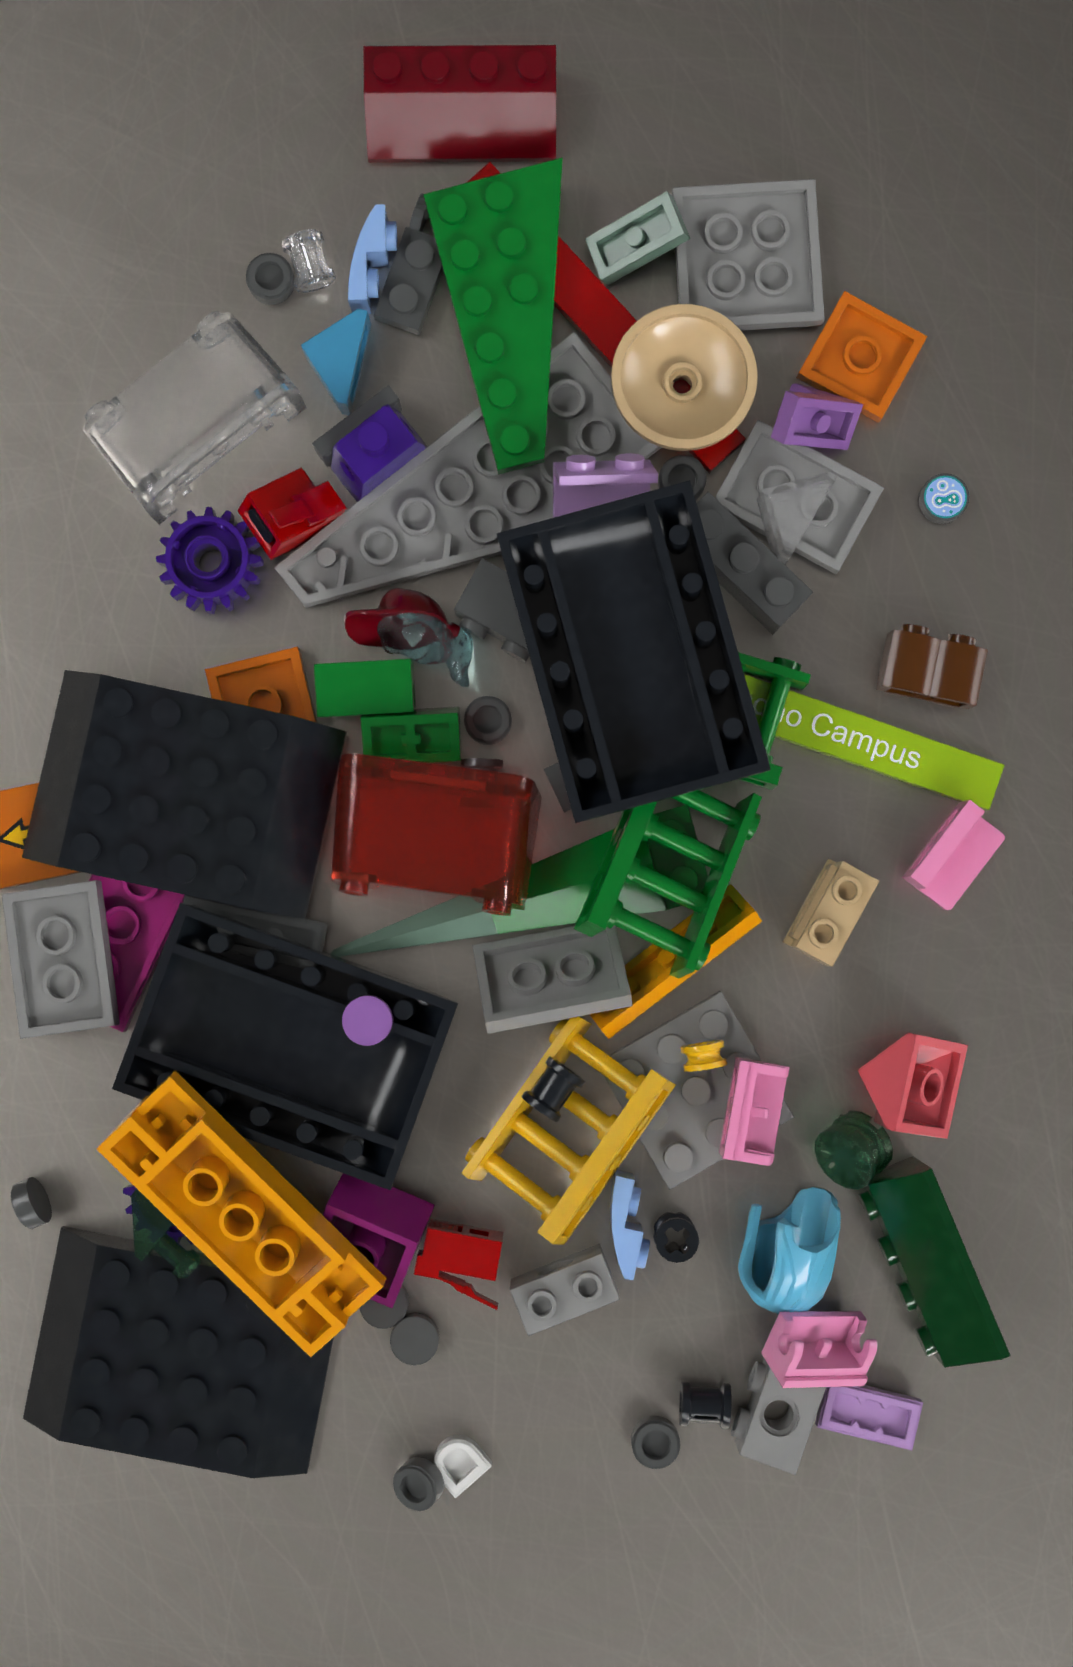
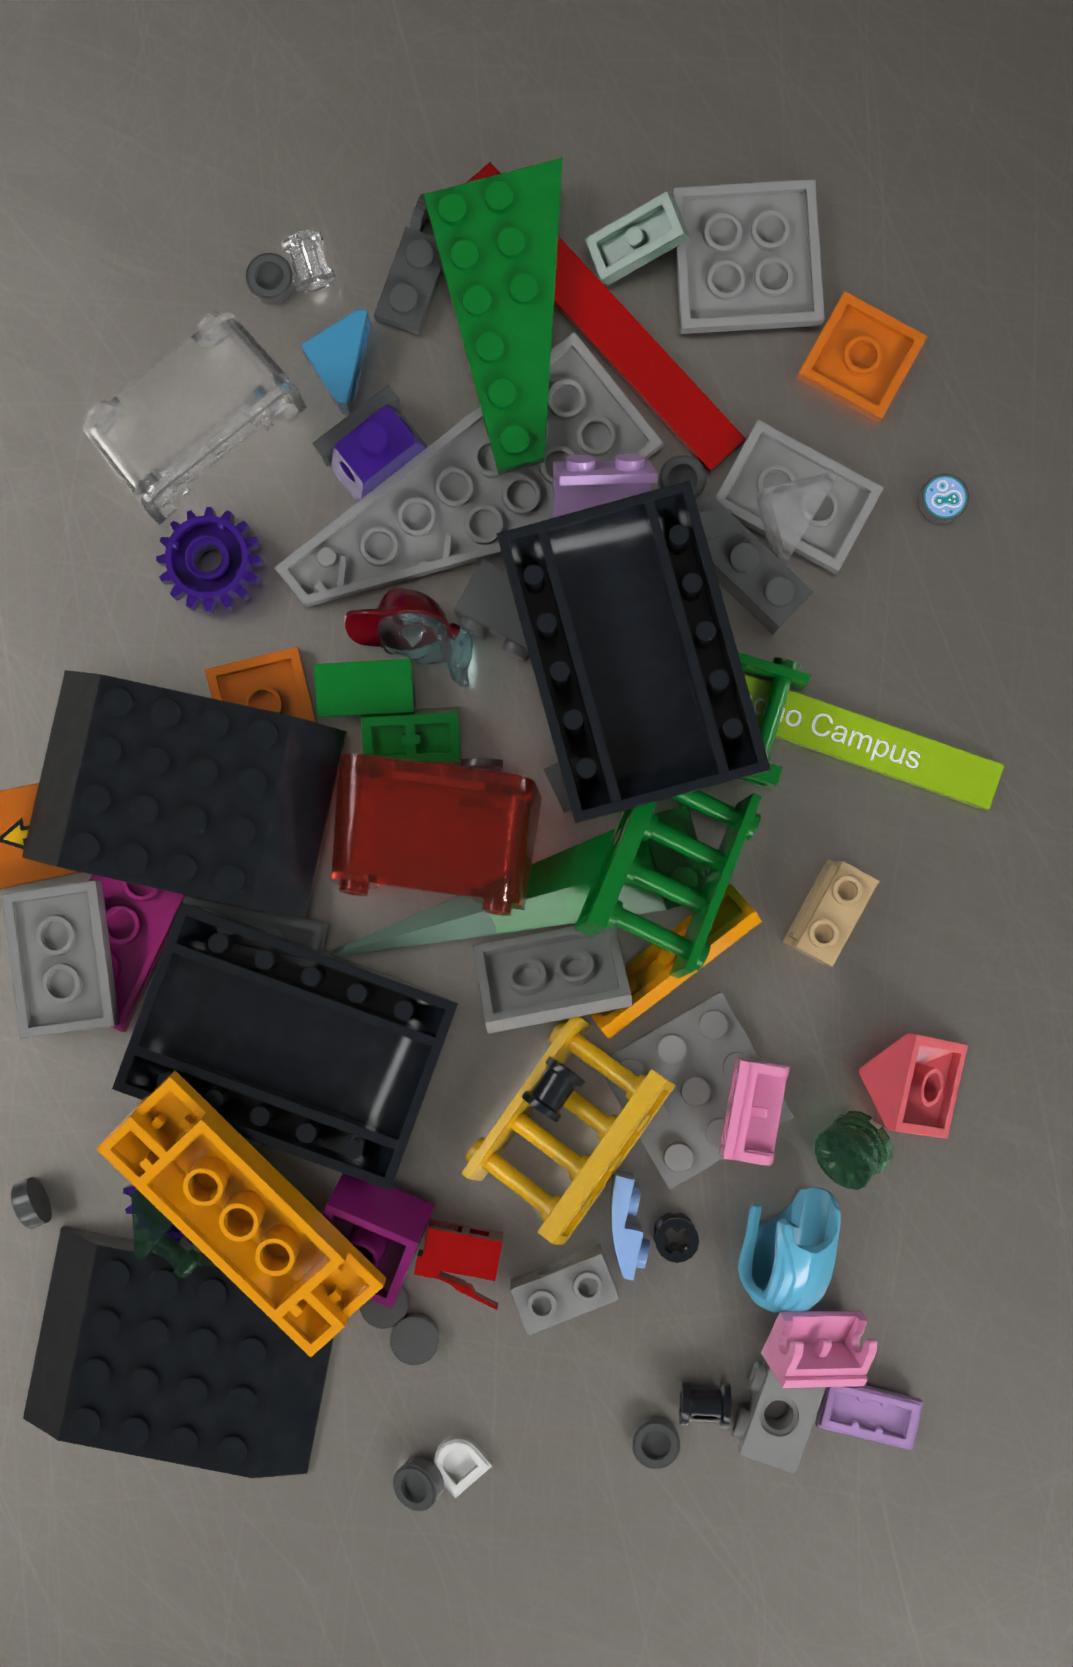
(289, 511): red piece -> none
(367, 1020): medium lavender tile -> none
(371, 251): light blue slope -> none
(460, 103): dark red slope -> none
(487, 720): dark grey tile -> none
(689, 346): tan dish -> none
(703, 1055): yellow bush -> none
(816, 418): medium lavender slope -> none
(932, 668): reddish brown brick -> none
(933, 1265): dark green slope -> none
(954, 855): bright pink panel -> none

